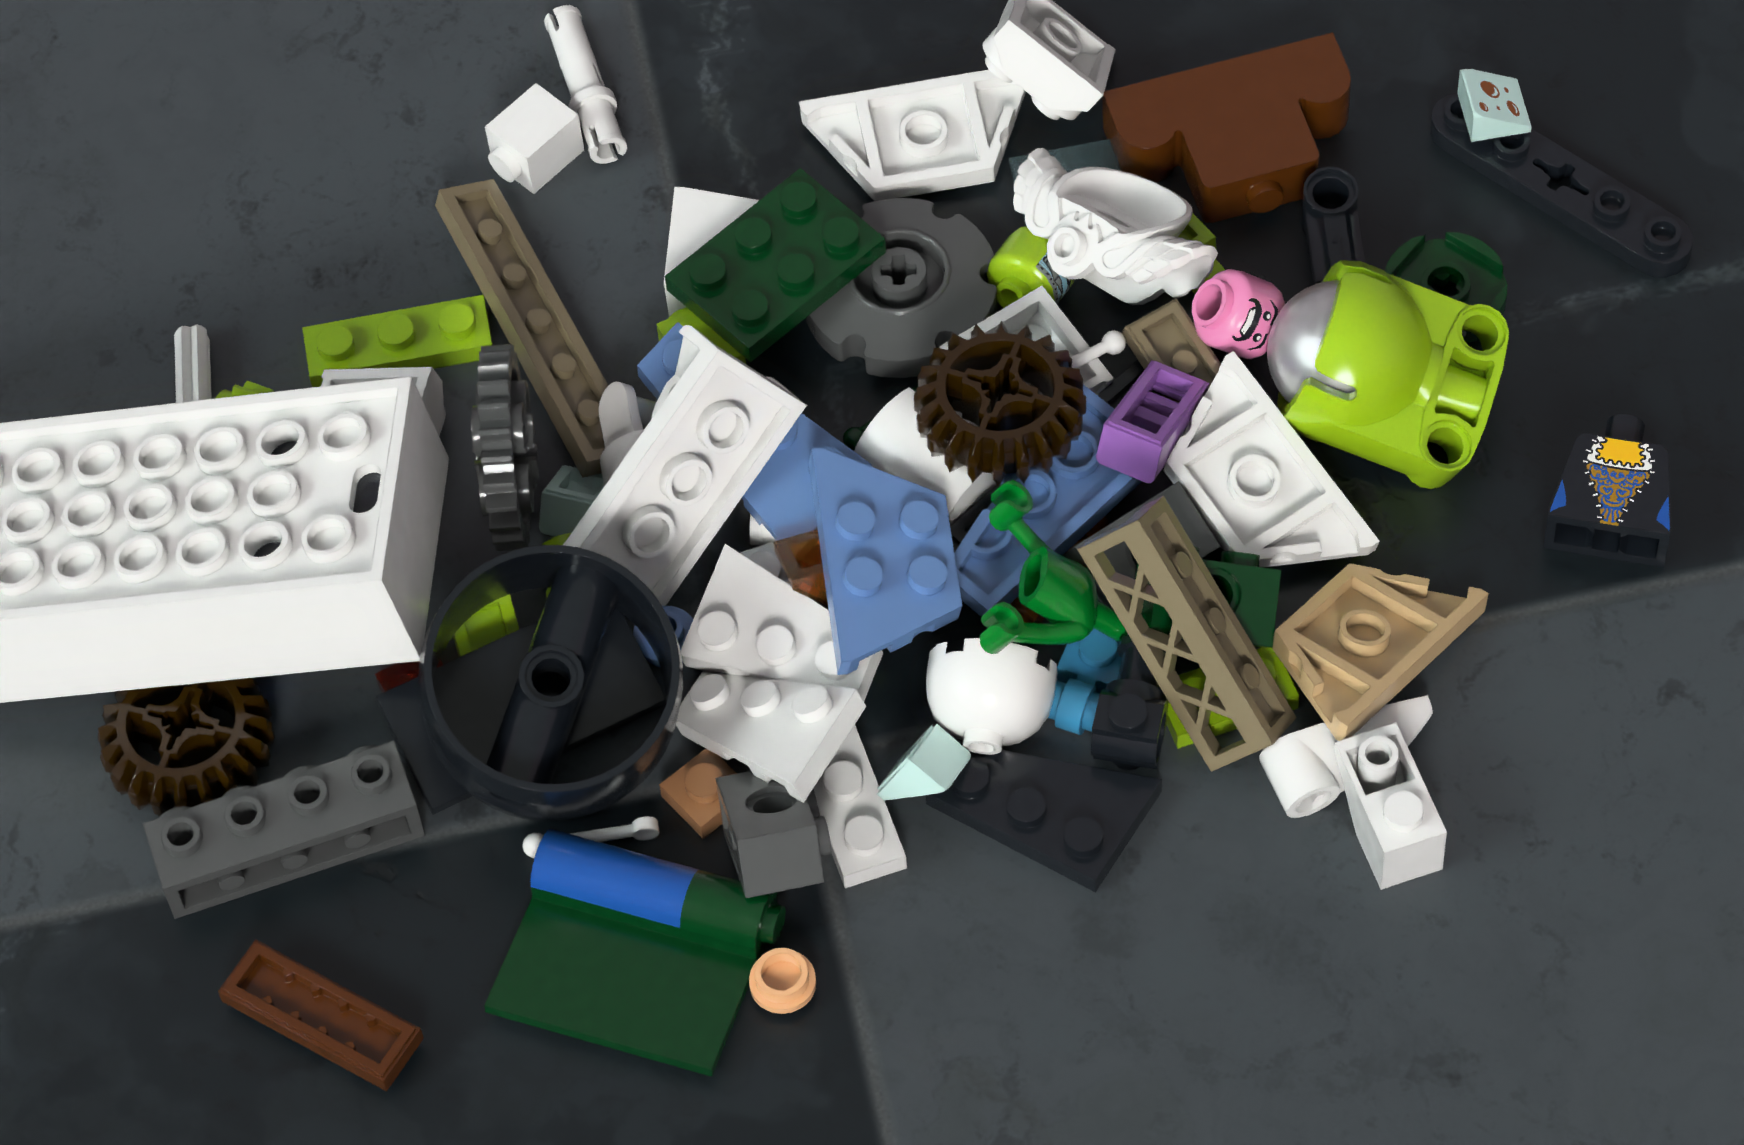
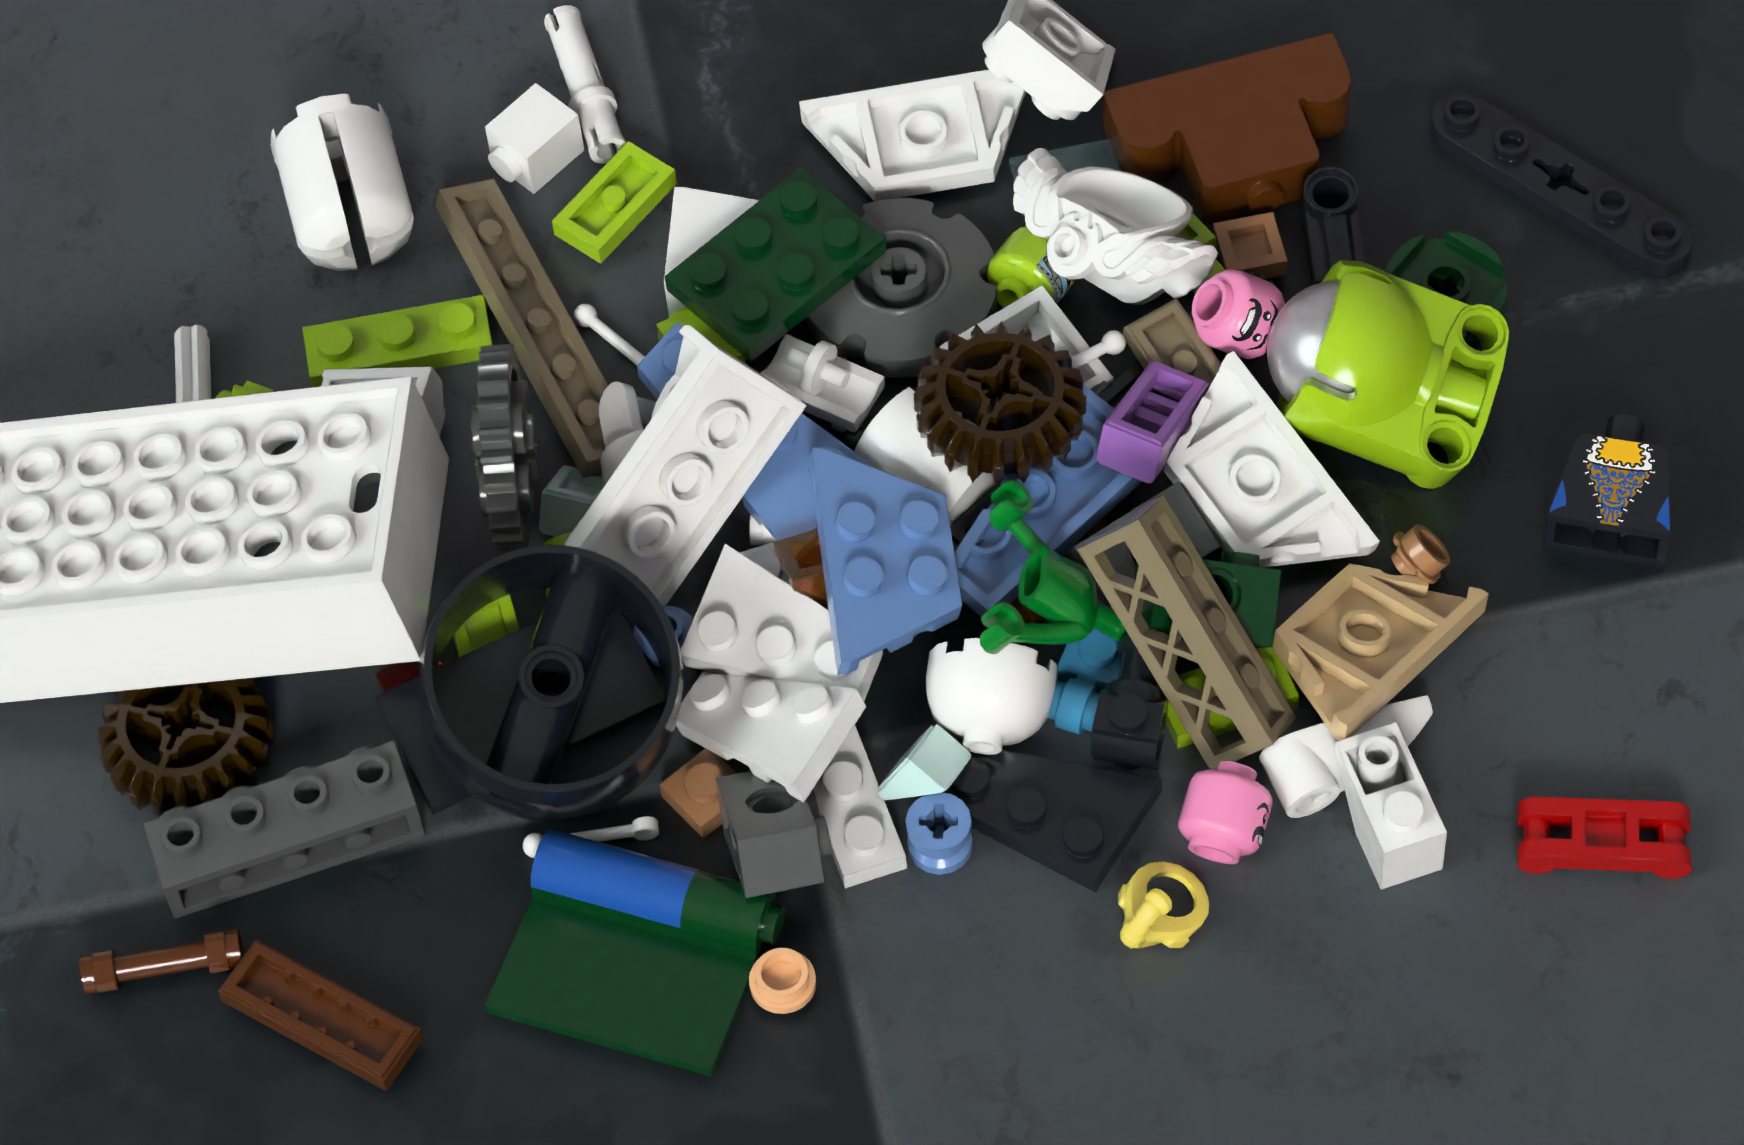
(106, 971): none -> reddish brown bar
(360, 154): none -> white cylinder
(586, 316): none -> white hinge
(614, 202): none -> lime plate
(826, 383): none -> white hips
(942, 849): none -> medium blue wheel
(1145, 912): none -> light yellow piece
(1225, 813): none -> bright pink head
(1251, 245): none -> medium nougat plate
(1420, 554): none -> medium nougat plate
(1491, 105): light aqua slope -> none
(1604, 835): none -> red plate

